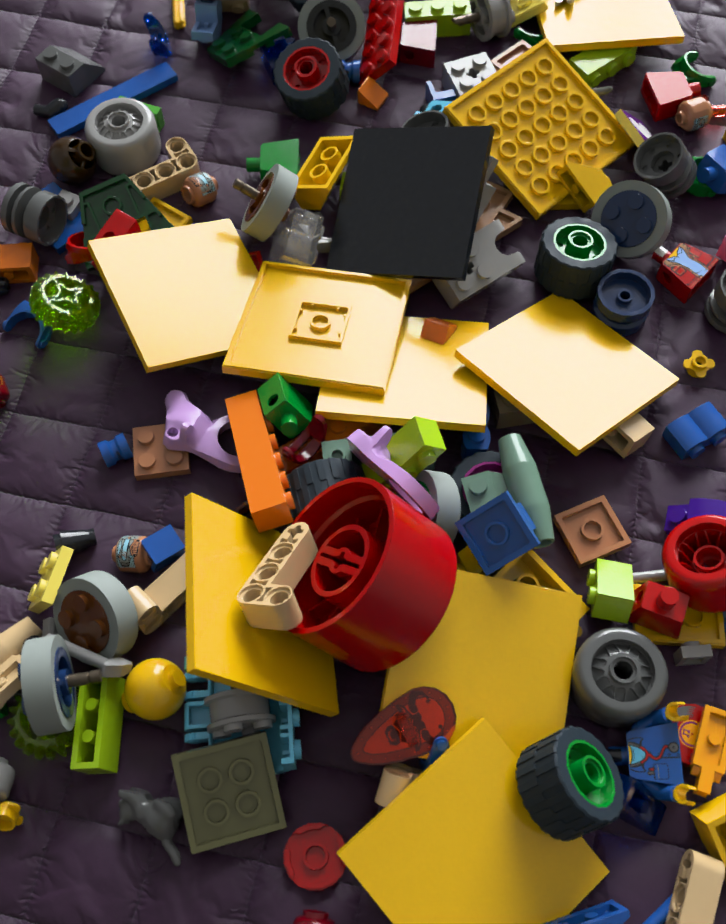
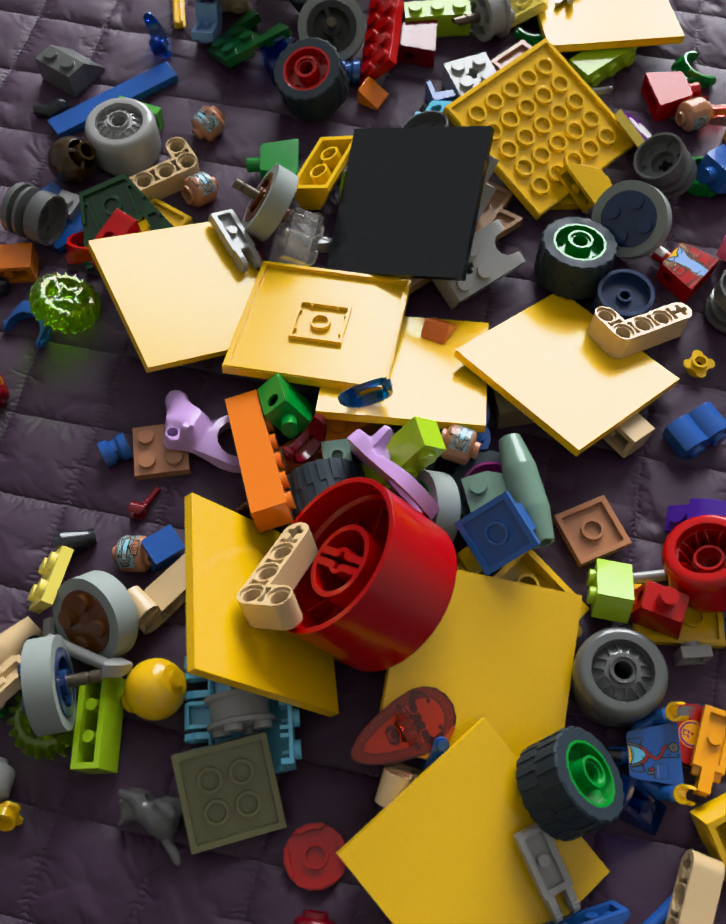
(140, 510): none -> dark red hand
(208, 123): none -> head
(235, 239): none -> light grey hinge
(351, 398): none -> clear blue helmet
(460, 444): none -> nougat head
(546, 869): none -> light grey hinge
(626, 337): none -> tan beam

